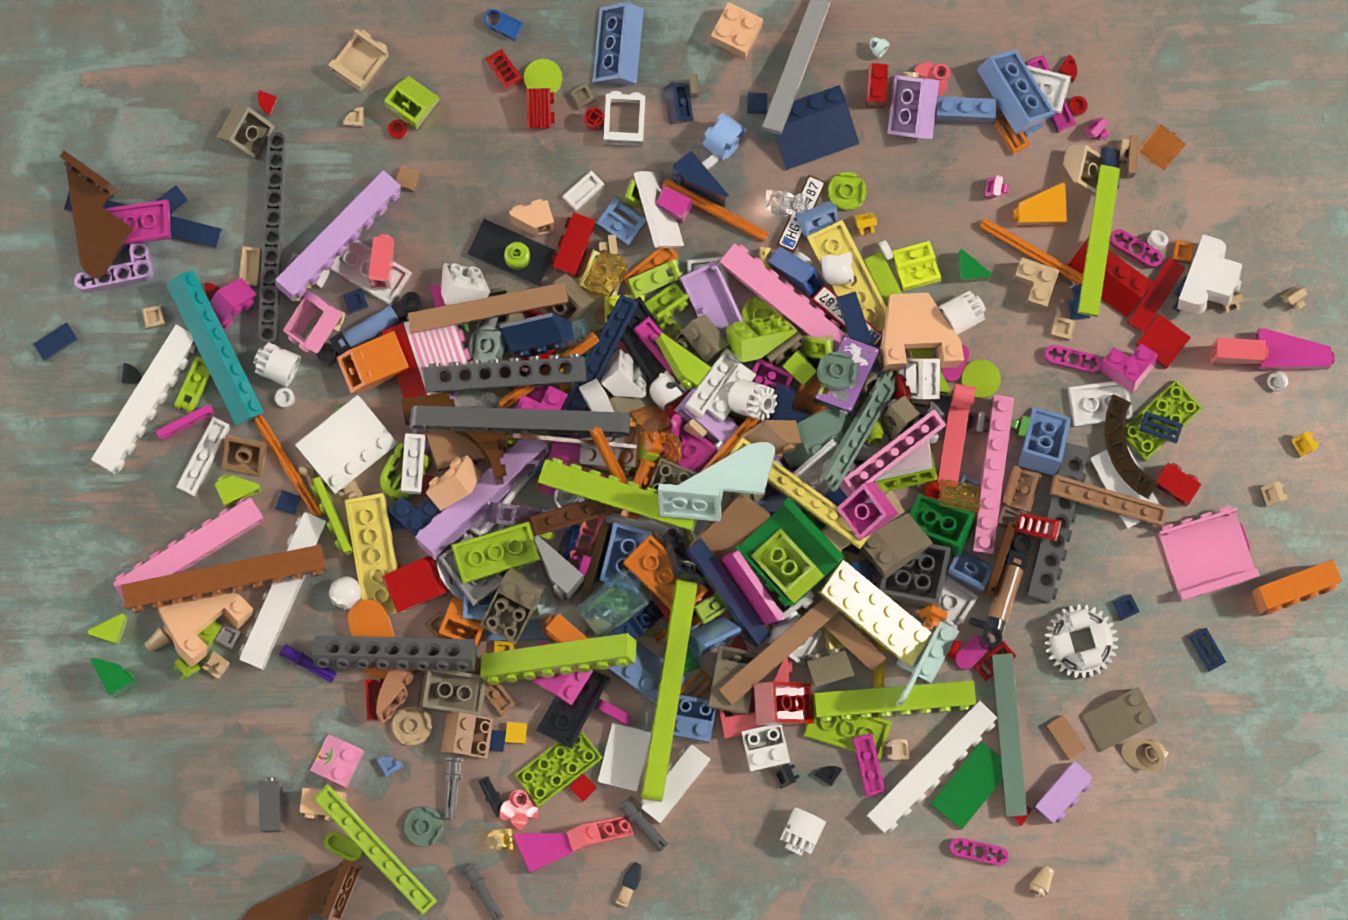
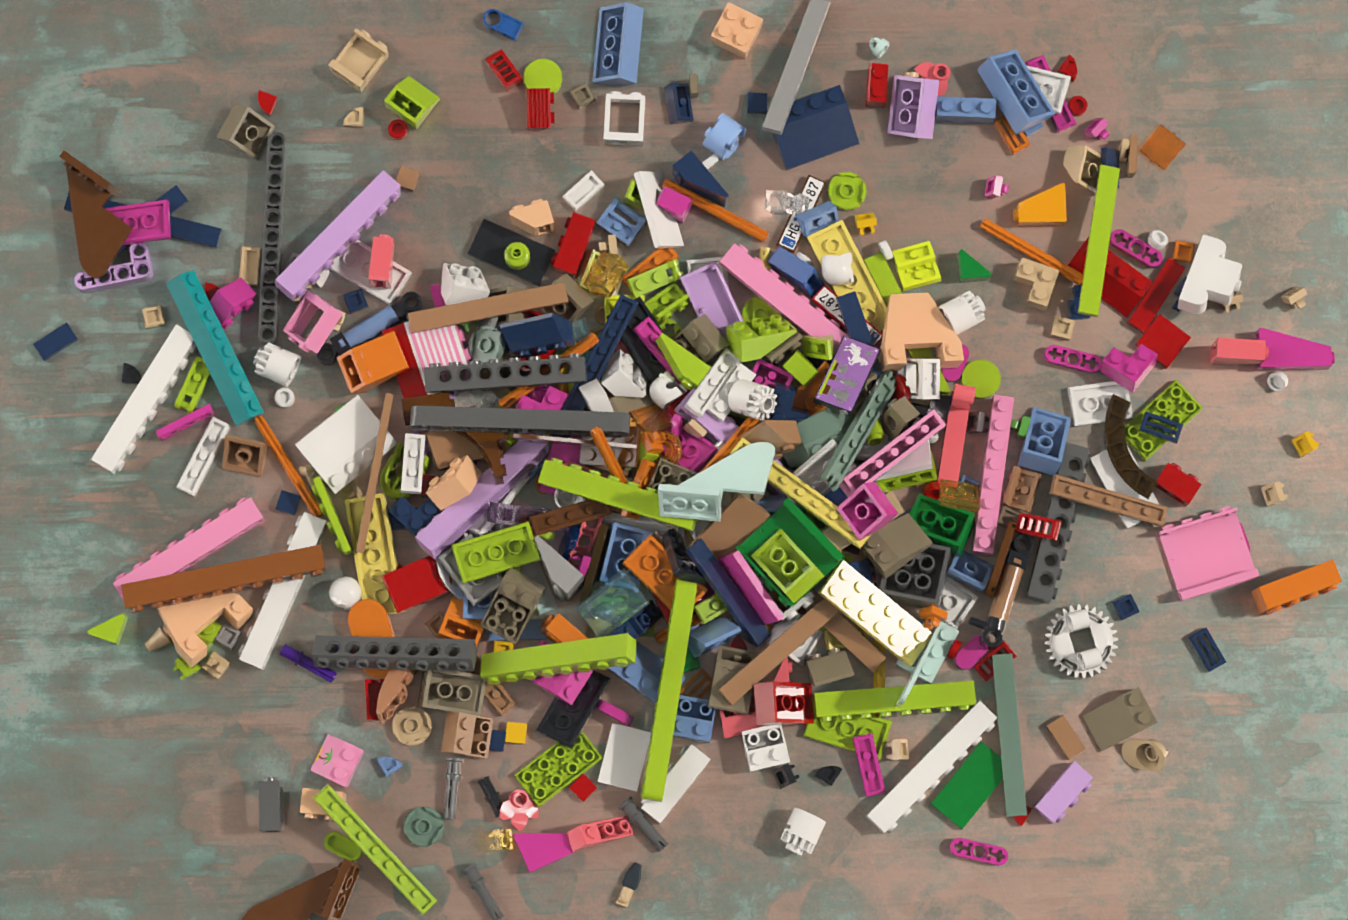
(114, 677): green slope -> none
(234, 489): lime slope -> none
(374, 473): none -> medium nougat tile
(594, 123): red wheel -> none
(837, 371): sand green tile -> none
(1041, 883): tan cone -> none

